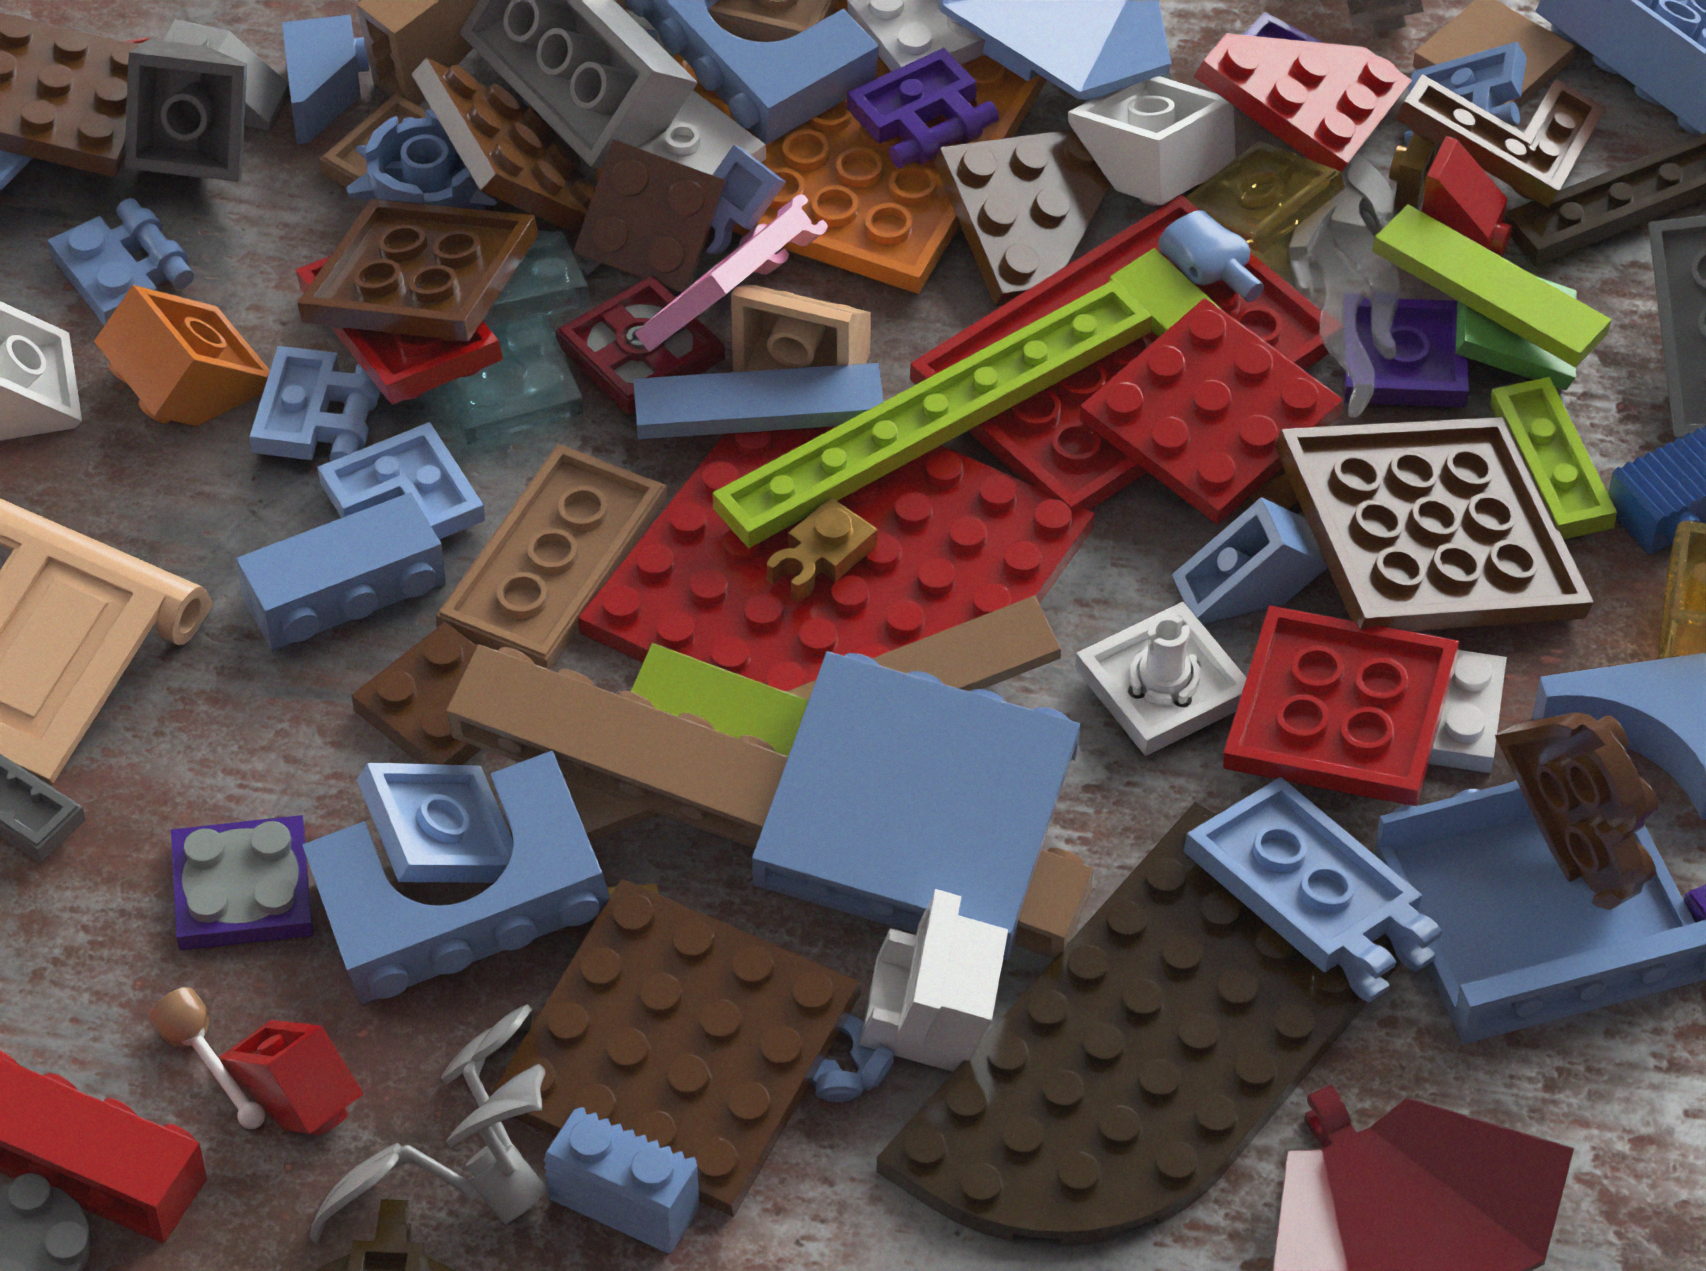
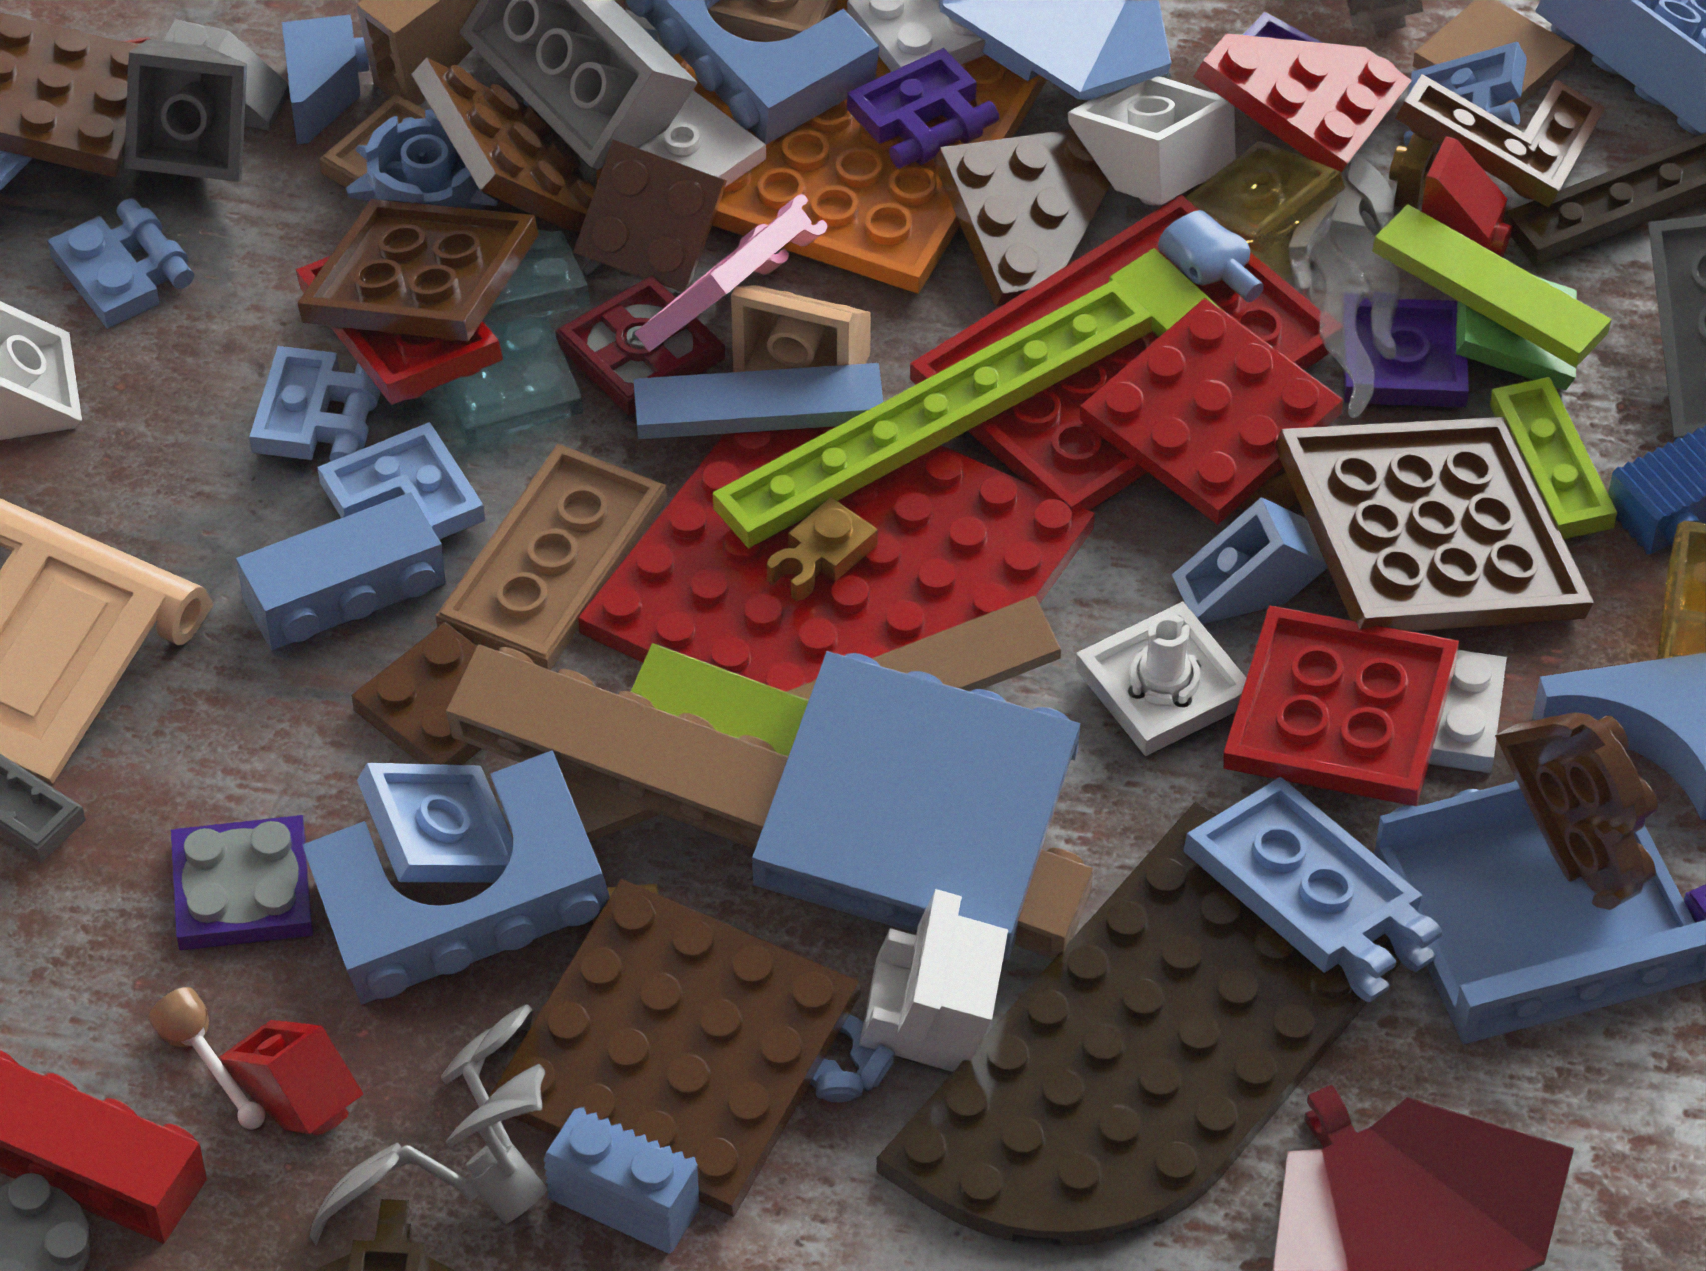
(180, 357): orange slope -> none
(745, 197): medium blue plate -> none

